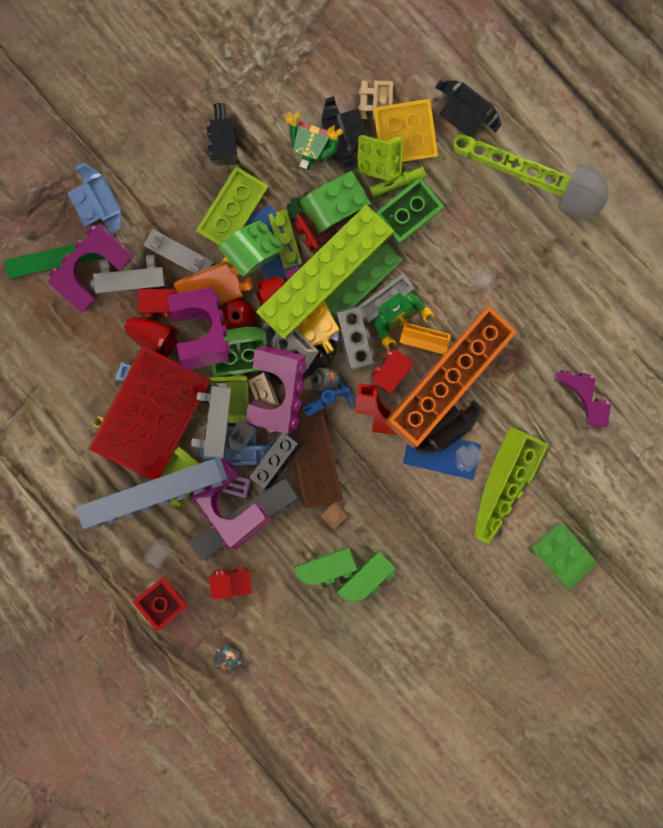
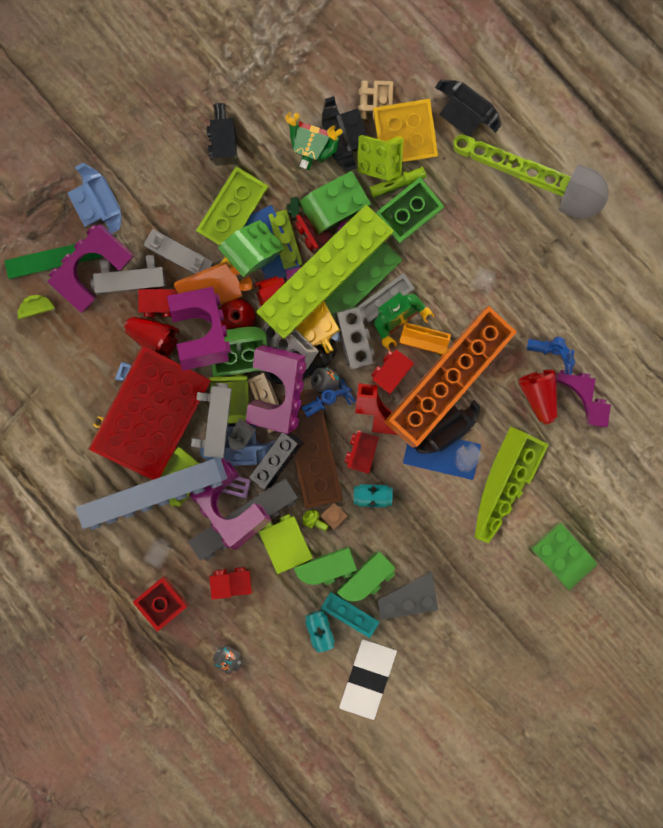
(34, 305): none -> lime plate
(285, 544): none -> lime panel
(312, 520): none -> lime plate
(319, 642): none -> teal piece
(350, 614): none -> teal plate
(362, 451): none -> red bracket
(364, 495): none -> teal piece
(368, 679): none -> white sticker
(410, 599): none -> dark grey wedge
(541, 394): none -> red cone
(557, 347): none -> blue pin

